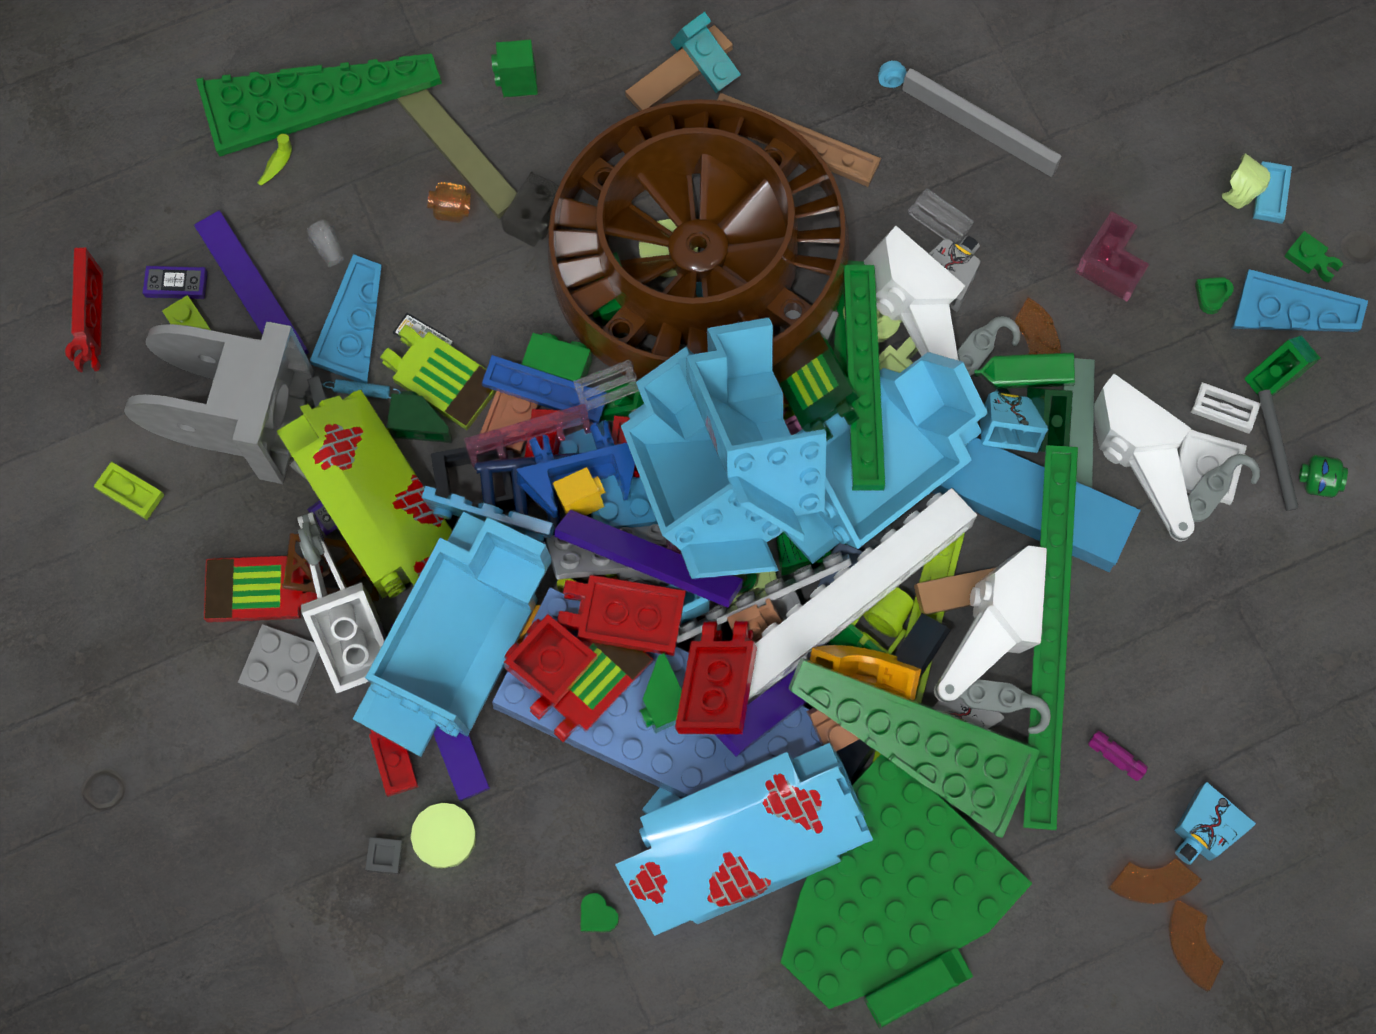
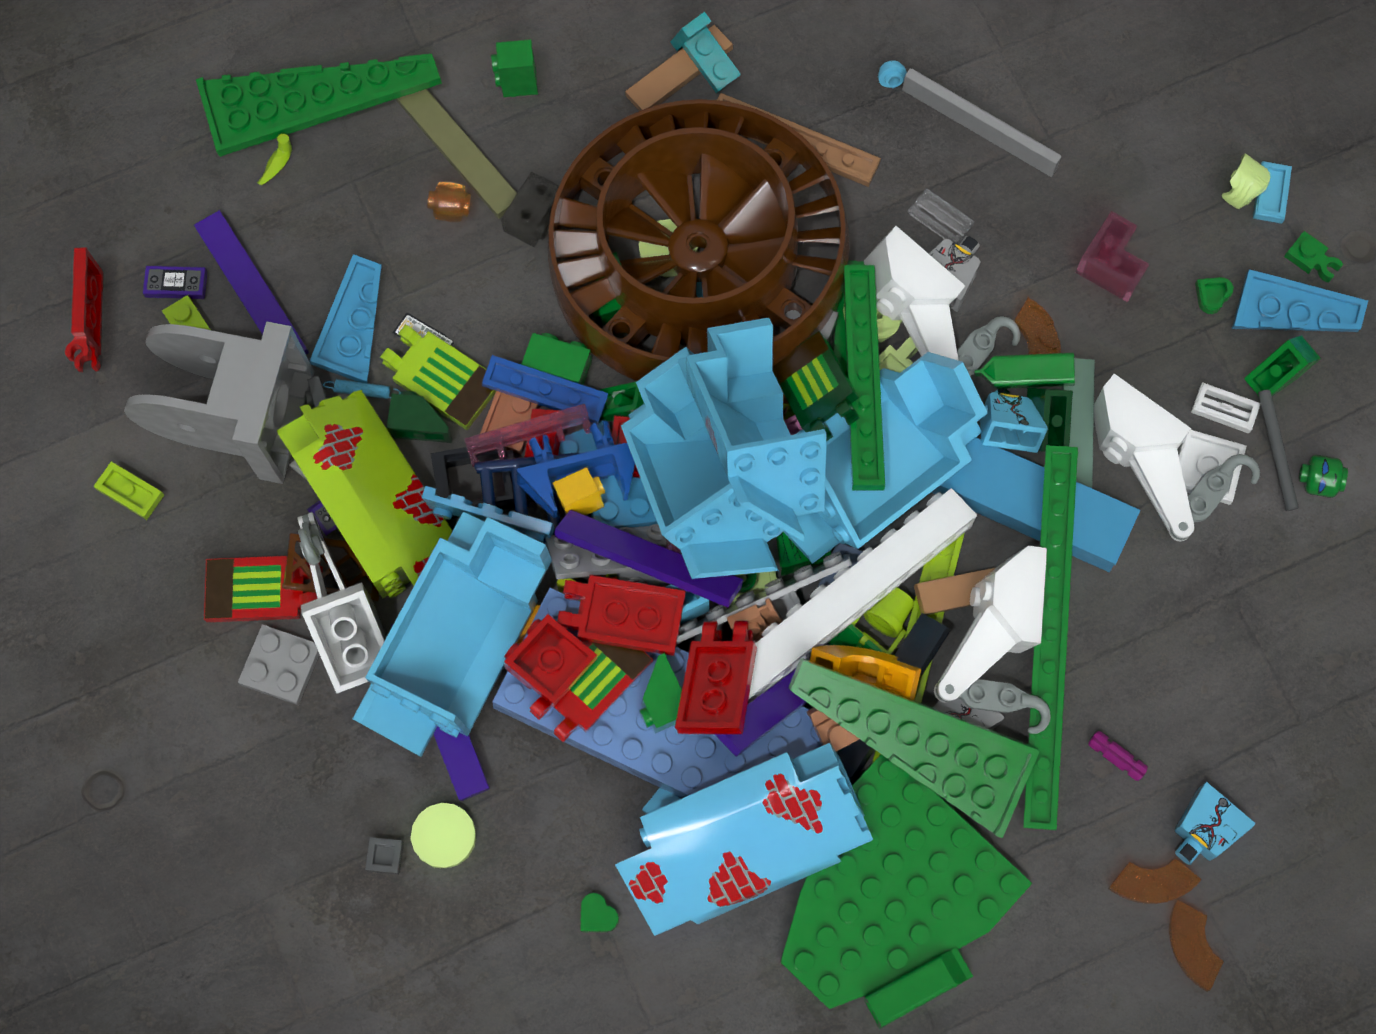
(325, 241): clear cone -> none
(393, 764): red hinge -> none
(630, 377): clear tile -> none

